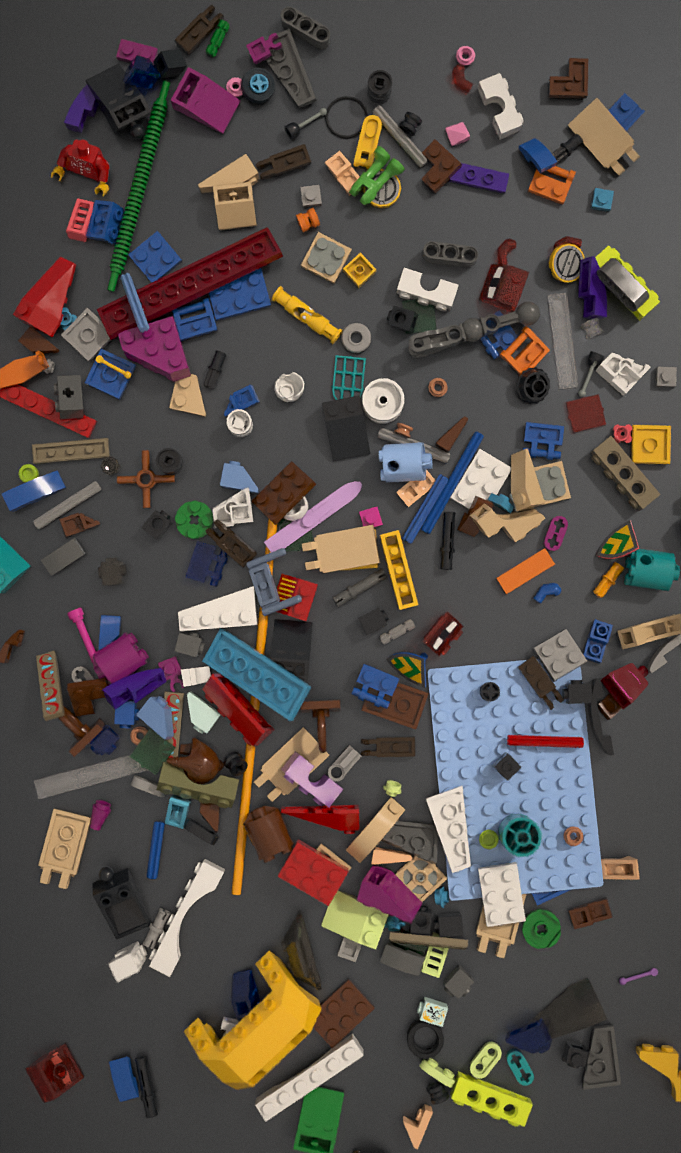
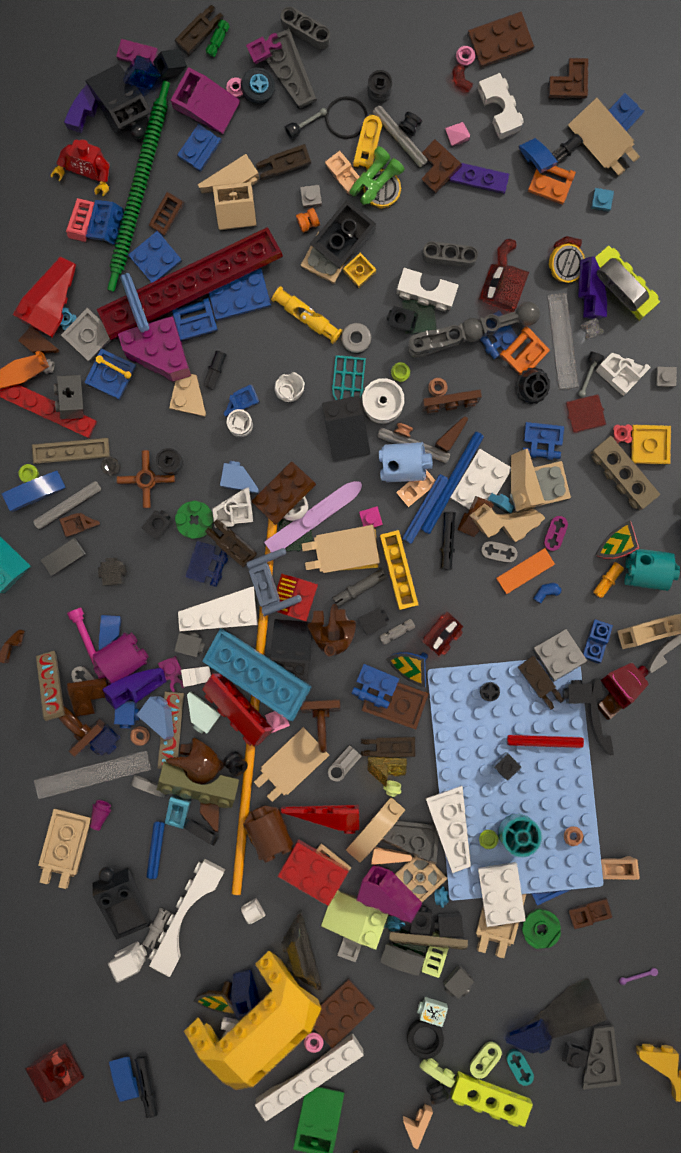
(152, 751): clear green piece -> none
(164, 203): none -> reddish brown slope
(199, 147): none -> blue plate
(217, 1000): none -> shield
(252, 911): none -> white leg
(277, 721): none -> bright pink plate
(298, 770): arch -> none
(313, 1048): none -> bright pink plate
(337, 635): none -> reddish brown piece
(344, 234): none -> black slope
(386, 766): none -> clear yellow slope
(400, 372): none -> lime plate
(451, 401): none -> reddish brown plate
(500, 39): none -> reddish brown plate
(500, 547): none -> light grey beam

